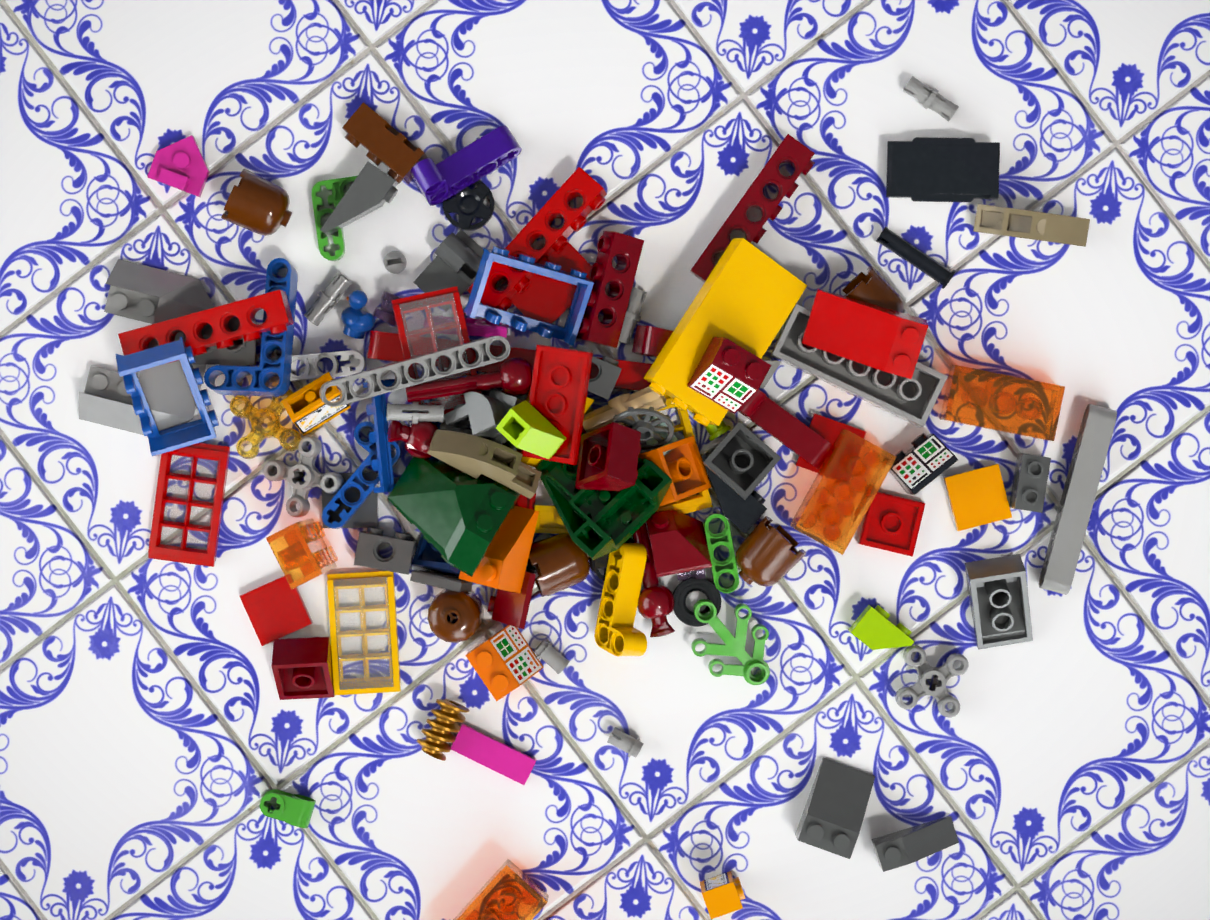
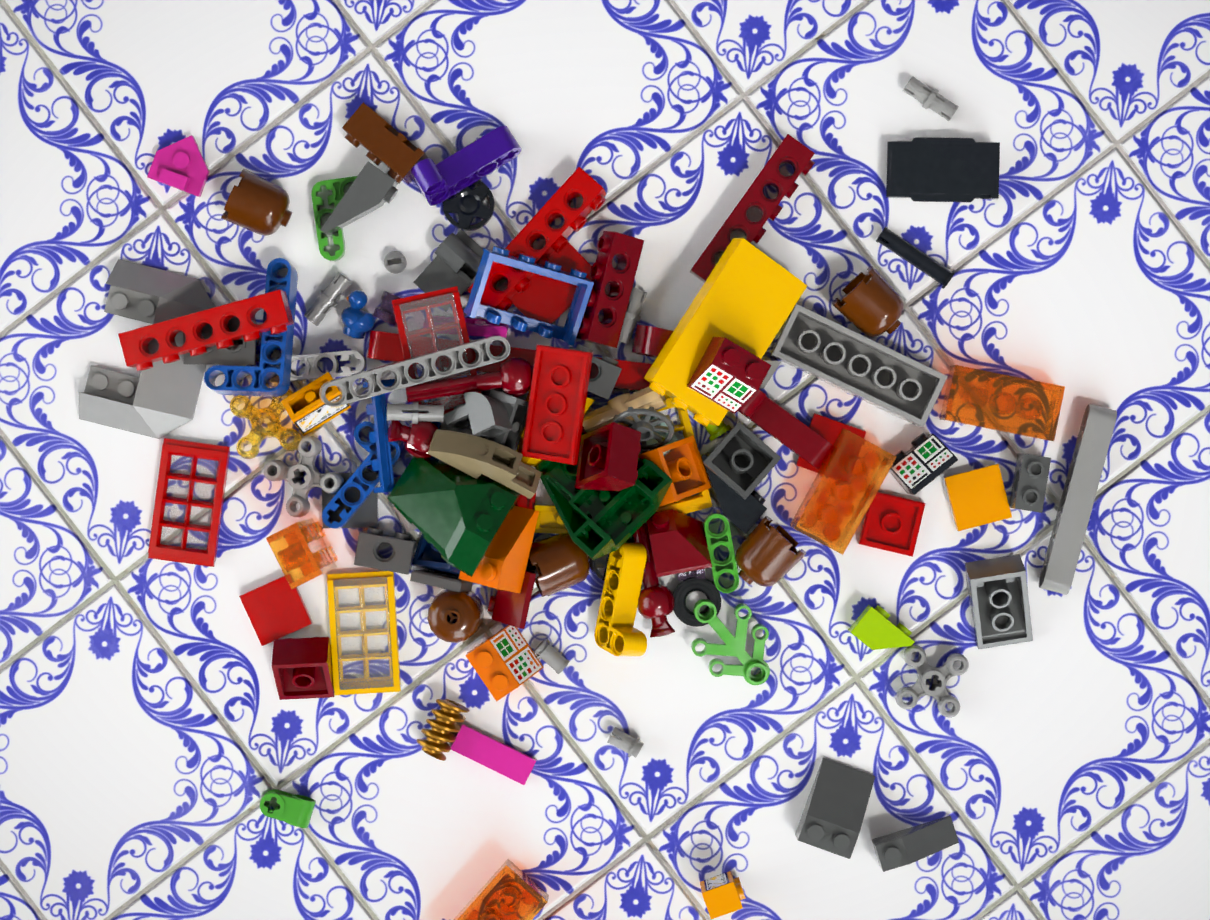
(180, 435): blue window -> none
(530, 431): lime slope -> none
(865, 333): red slope -> none
(1031, 225): dark tan slope -> none

